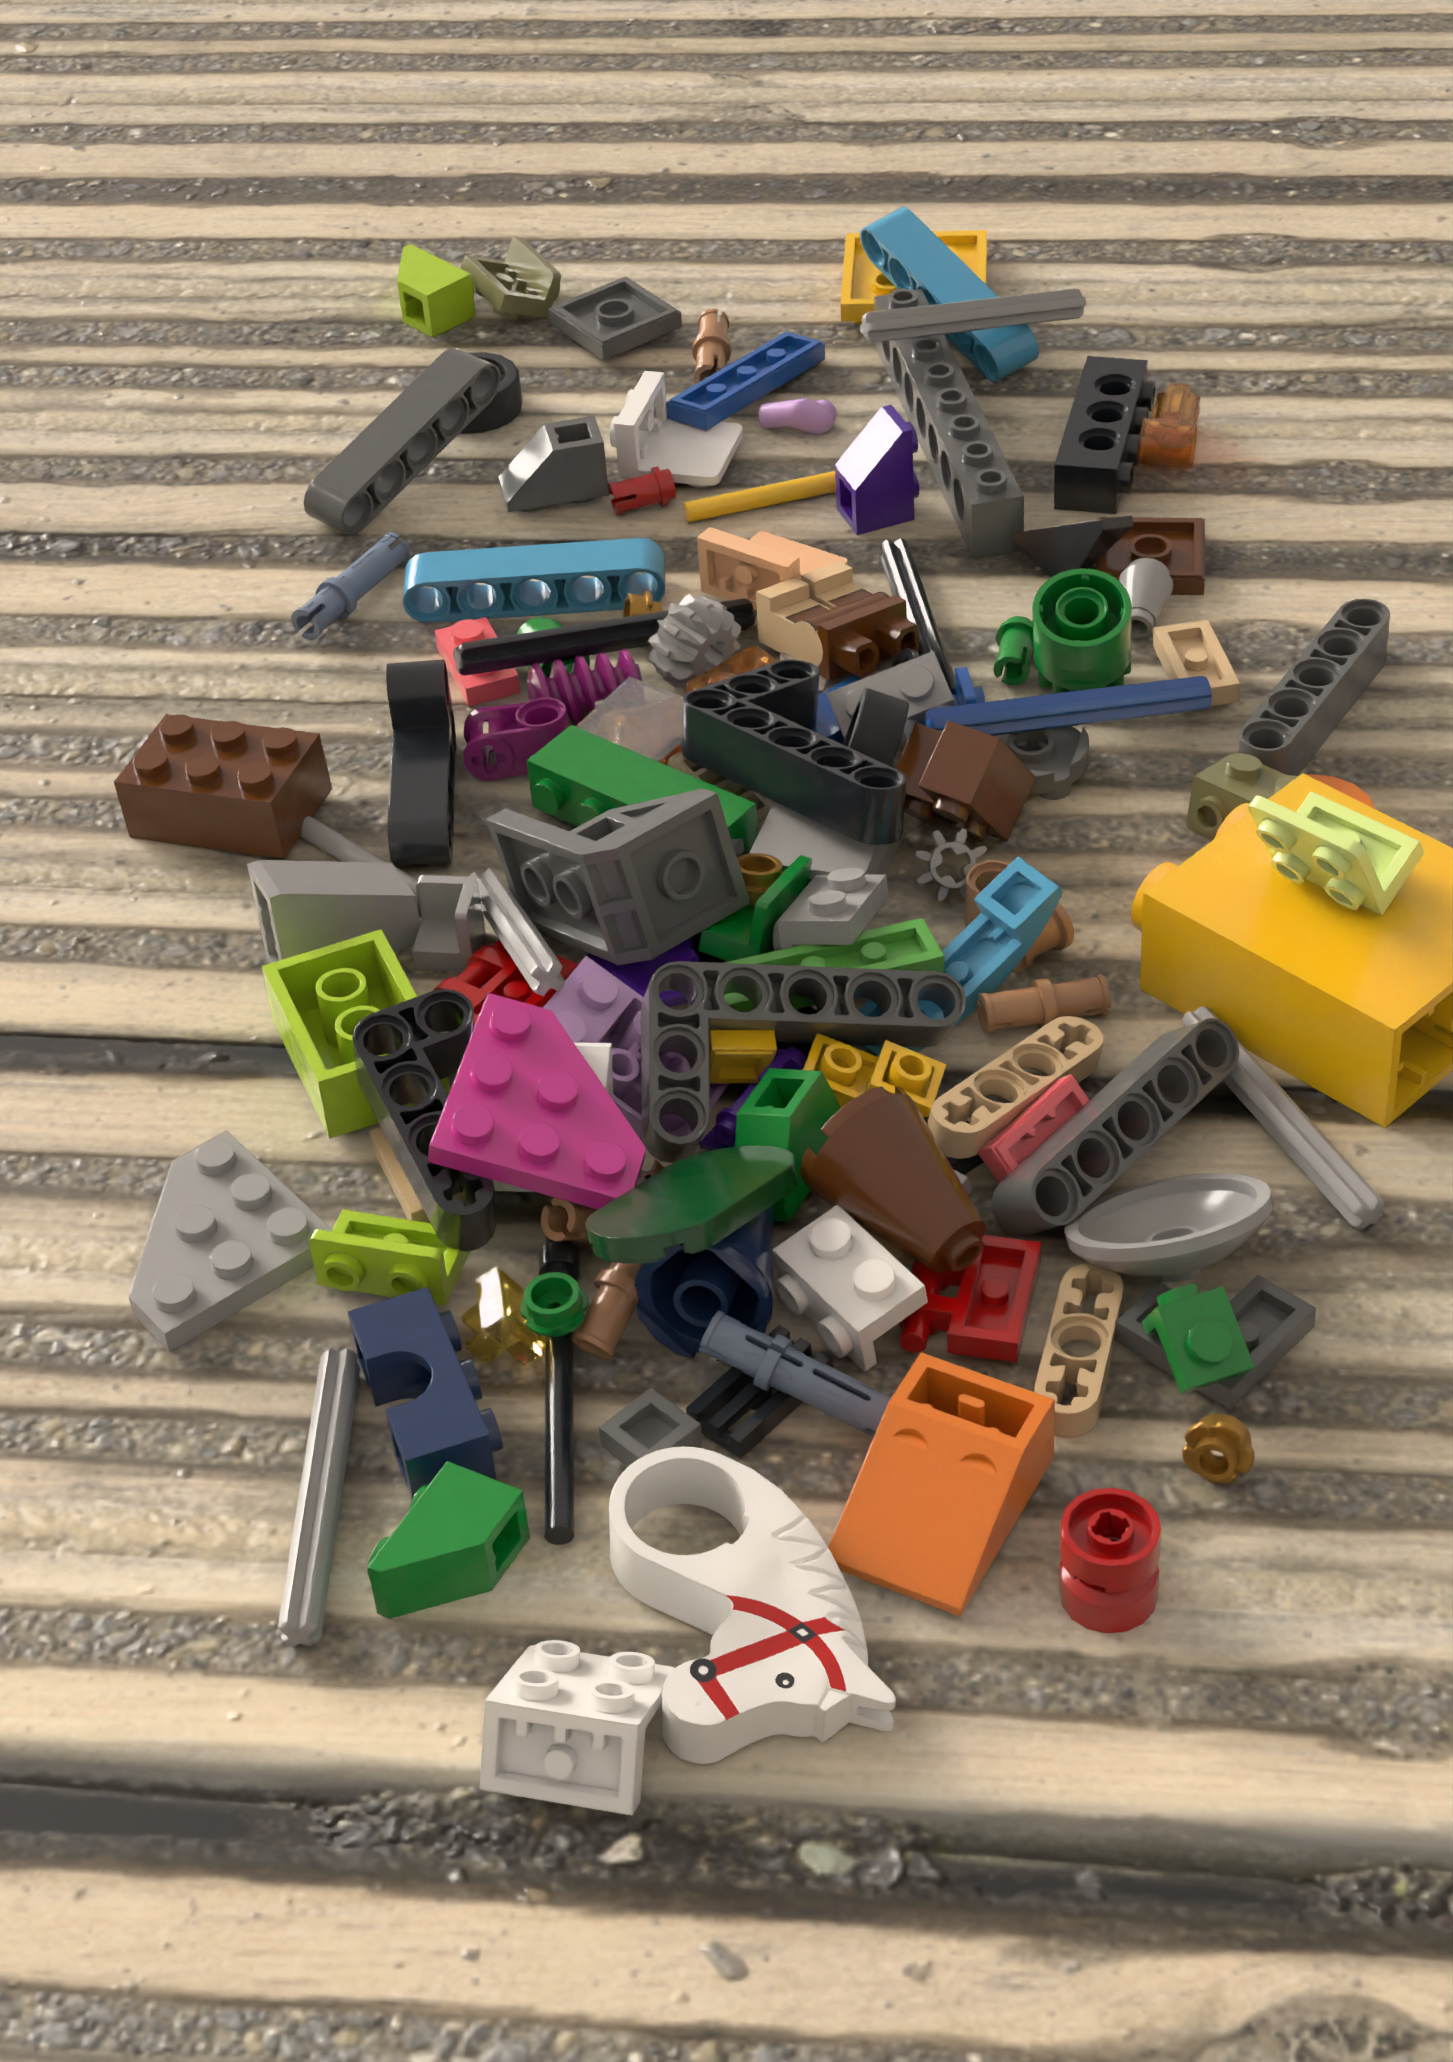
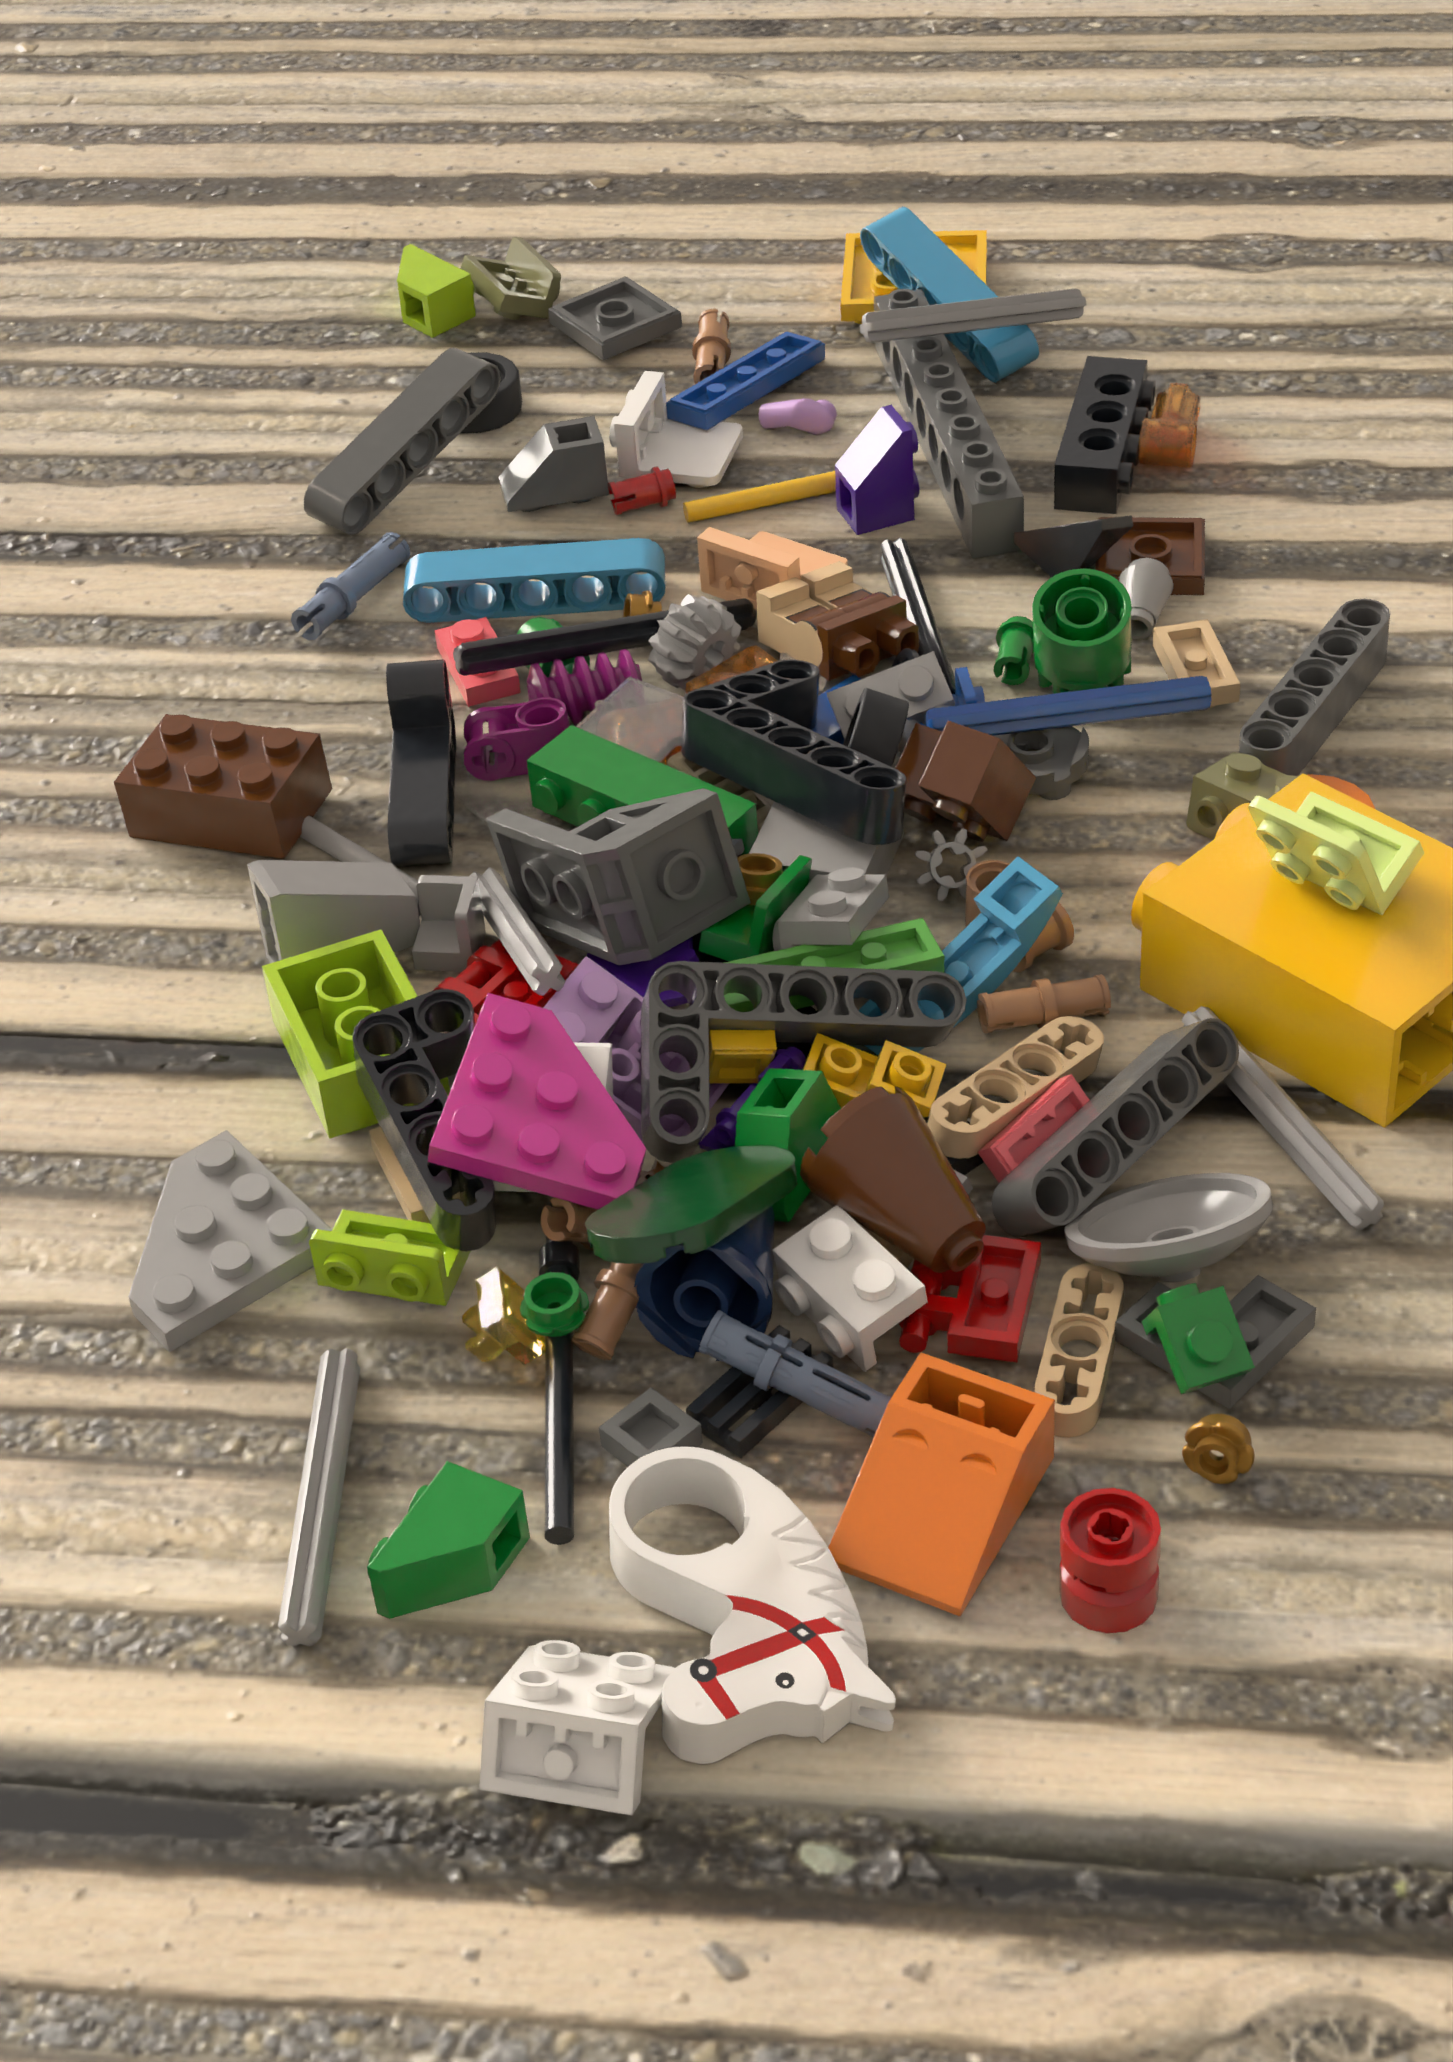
(410, 1353): dark blue arch -> none

